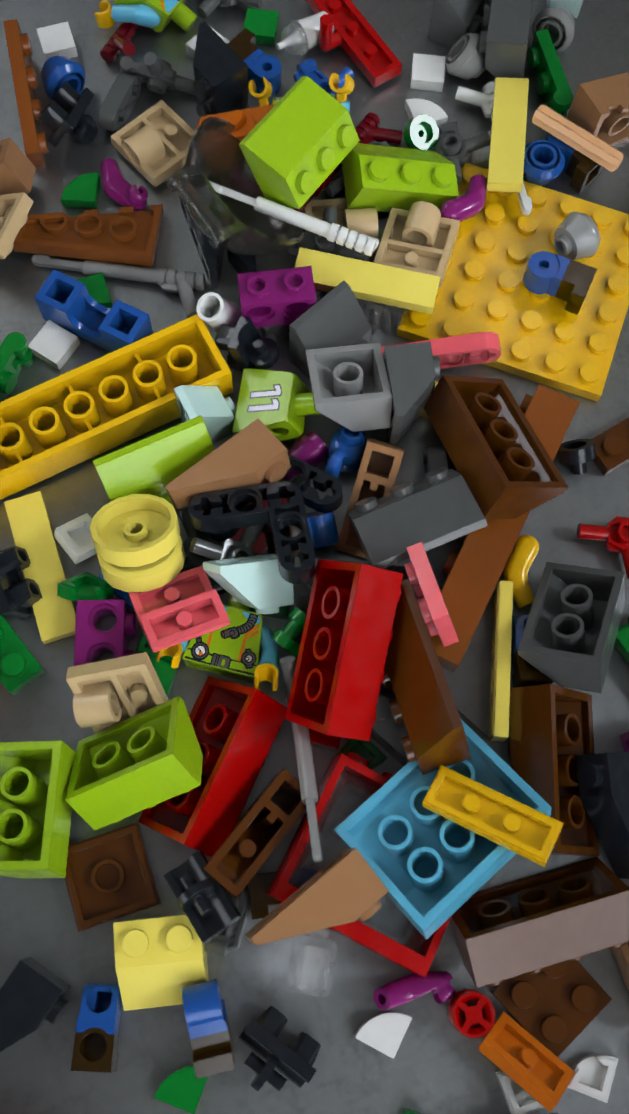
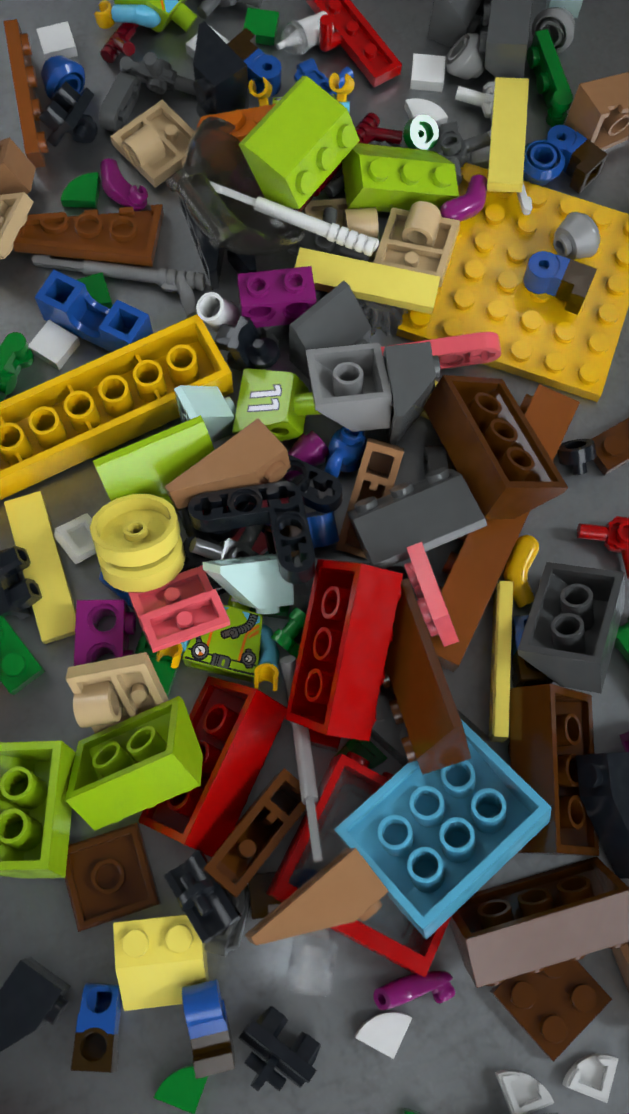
(85, 587): green tile -> none
(478, 1017): red wheel -> none
(493, 815): yellow tile -> none
(526, 1061): orange plate -> none
(577, 138): light nougat axle -> none

